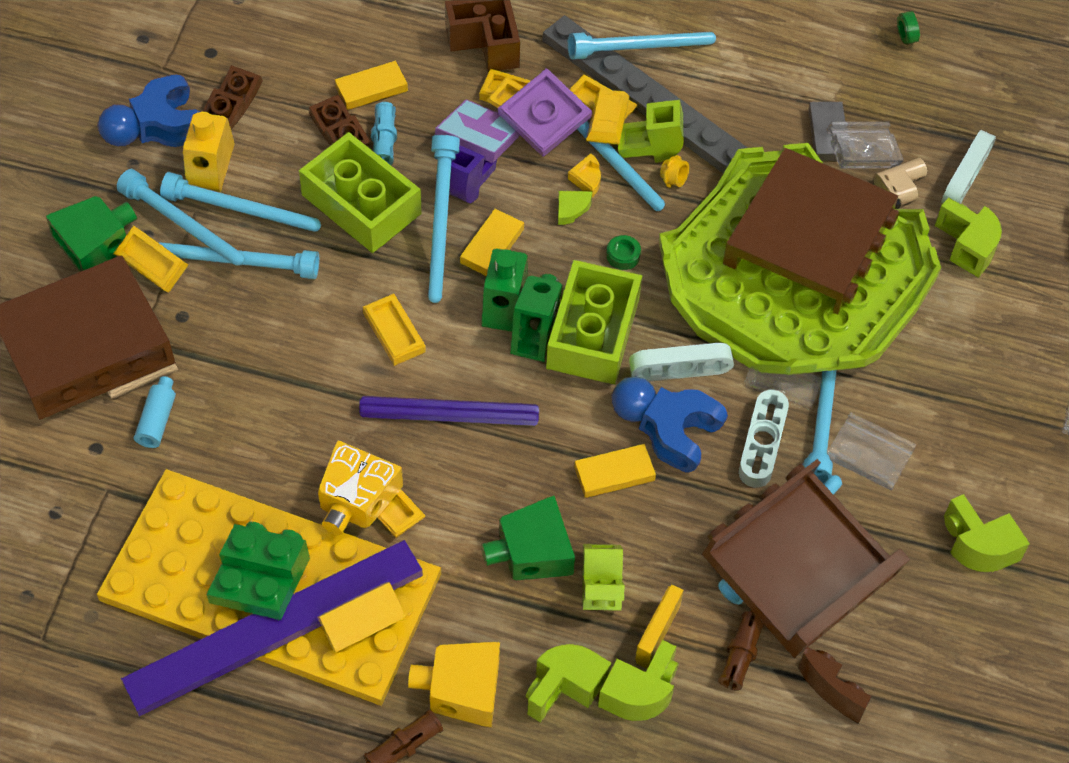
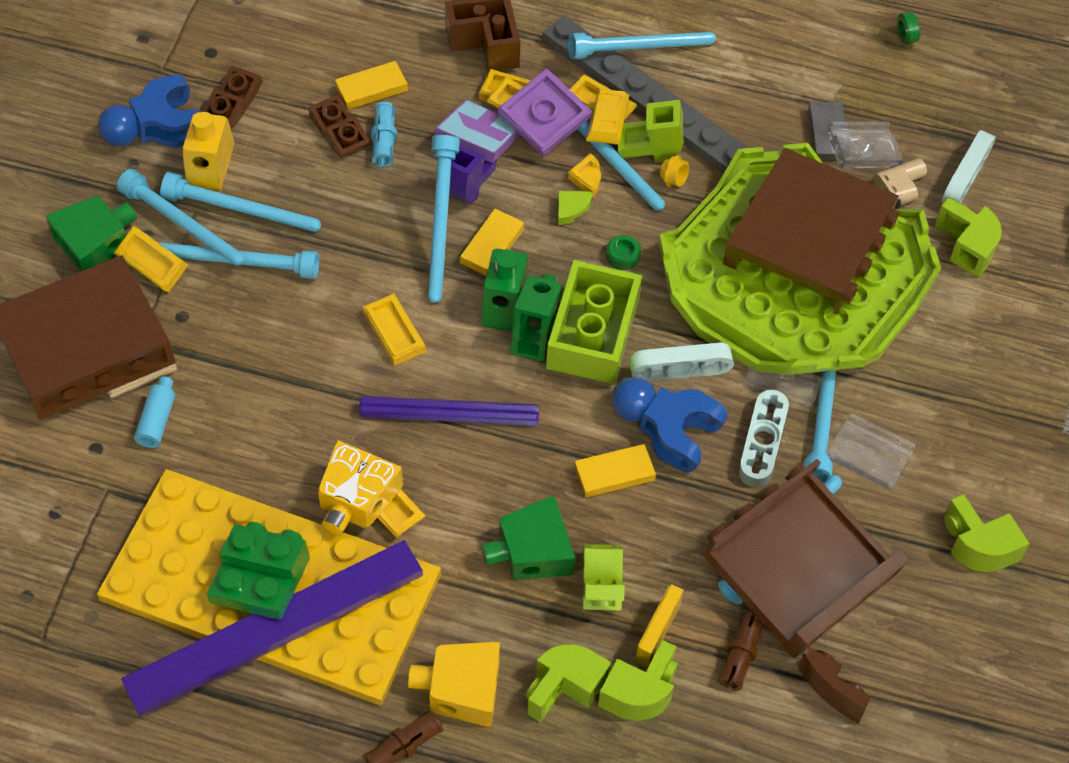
(360, 192): lime brick -> none
(361, 616): yellow tile -> none

